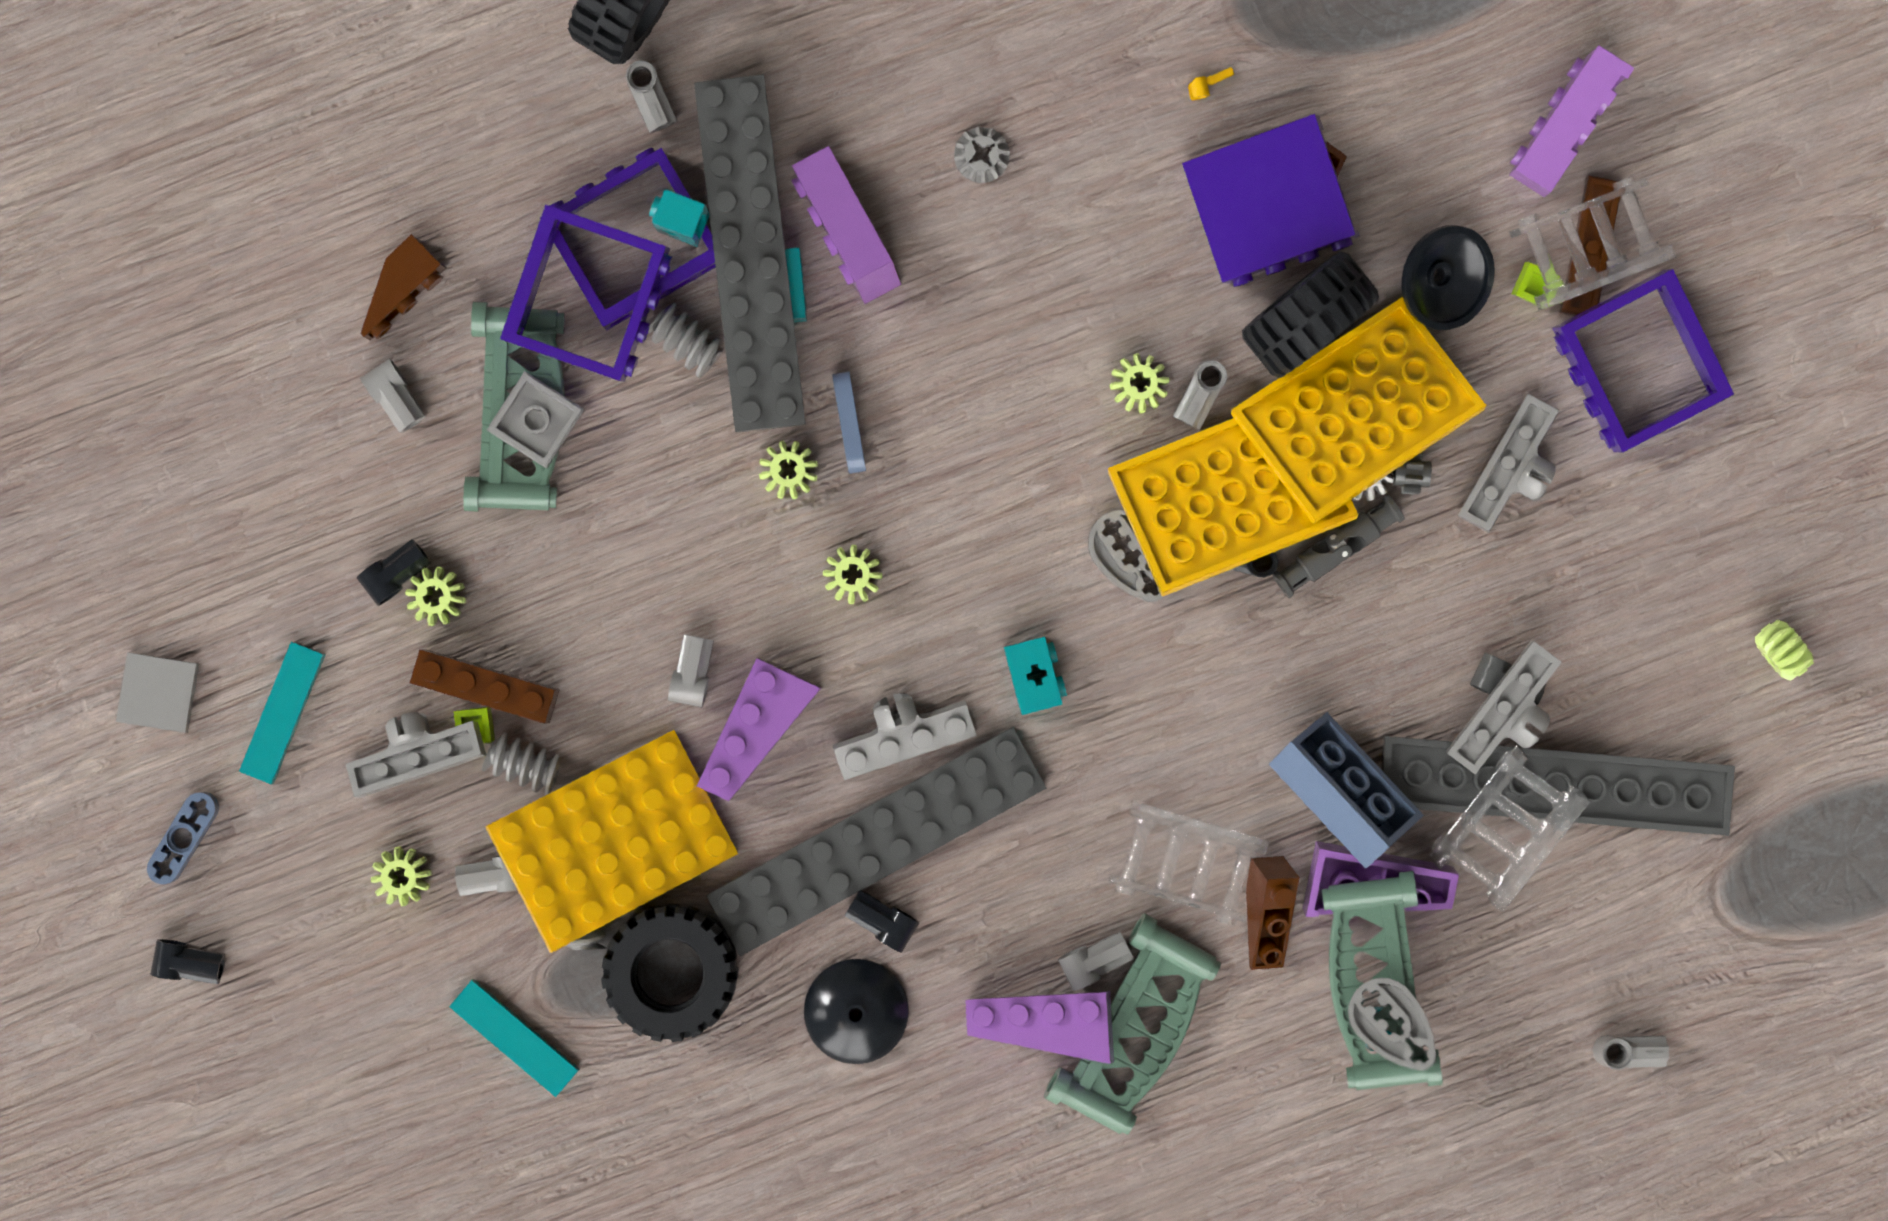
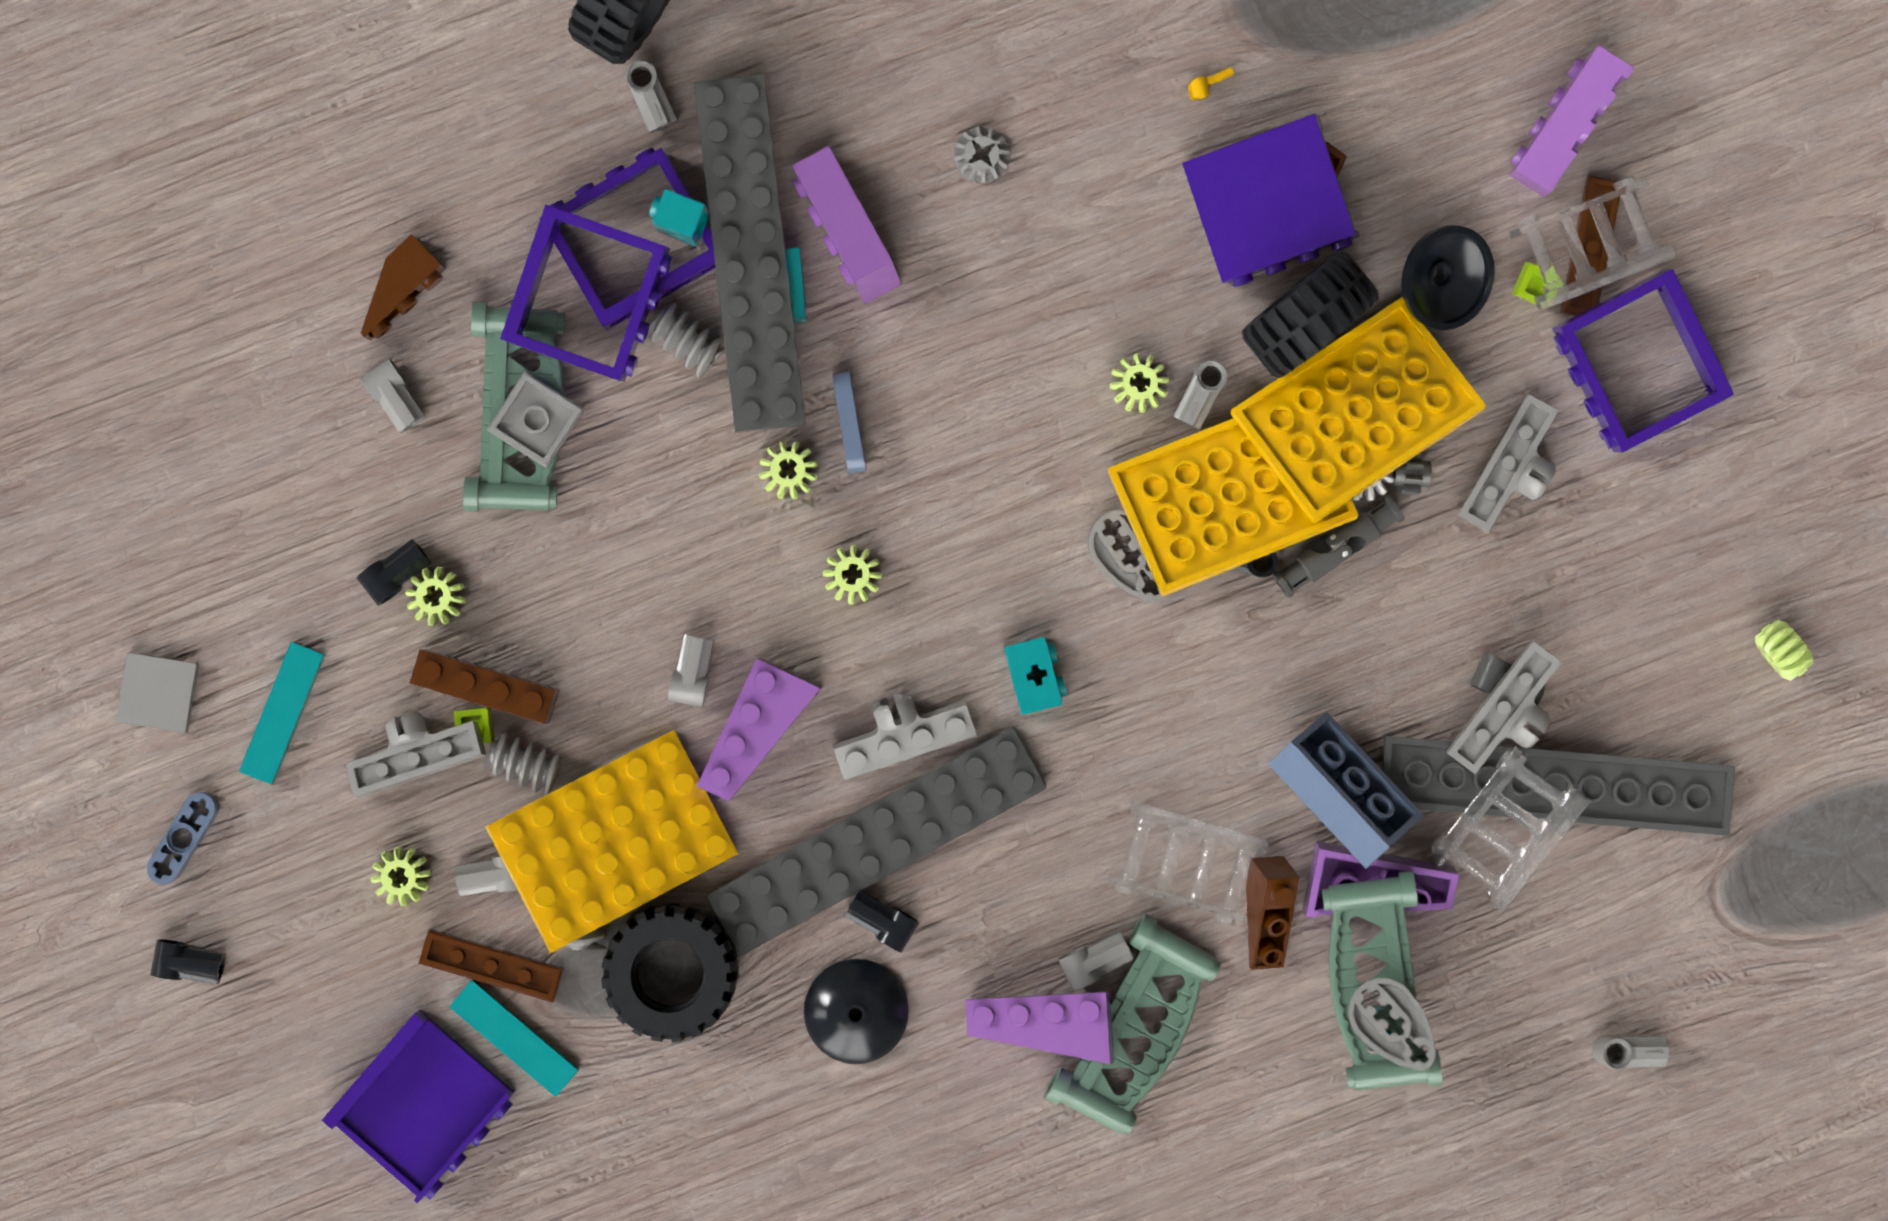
(421, 1105): none -> dark purple panel
(491, 965): none -> reddish brown tile

